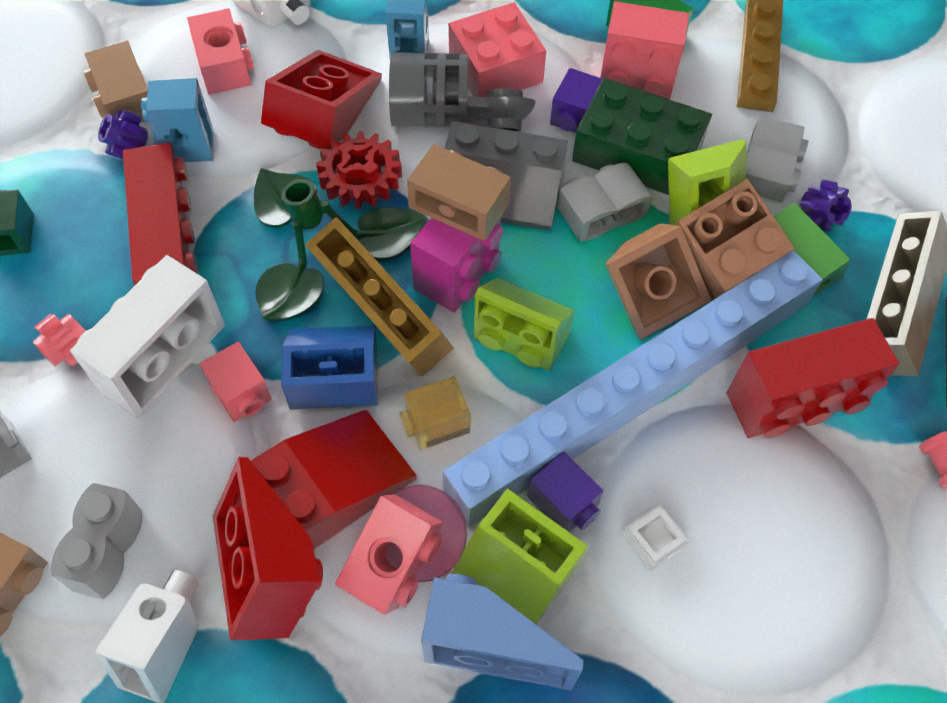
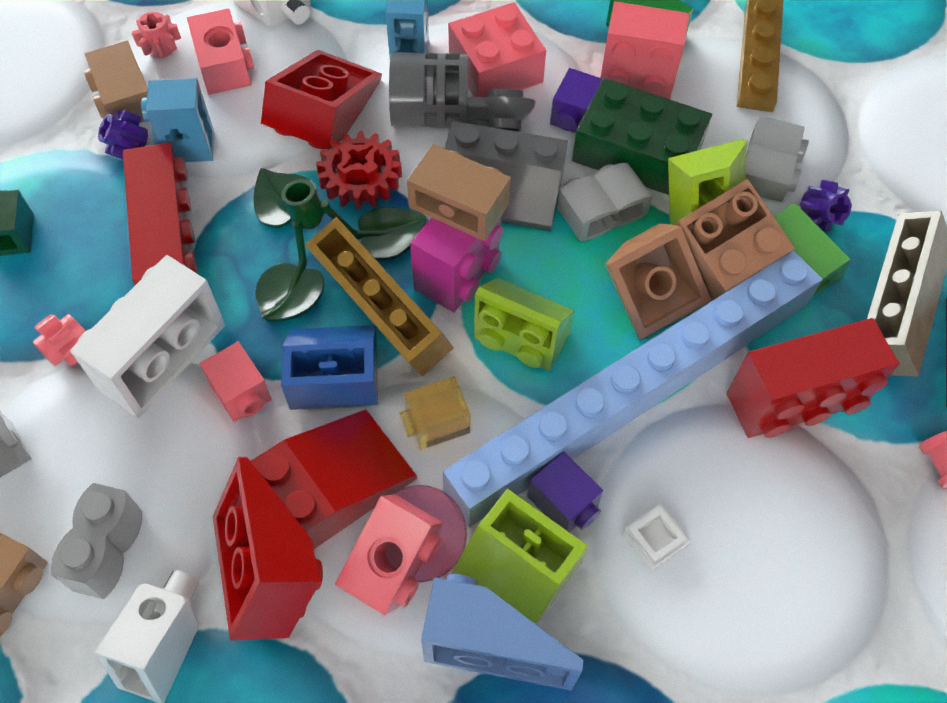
(156, 35): none -> coral gear

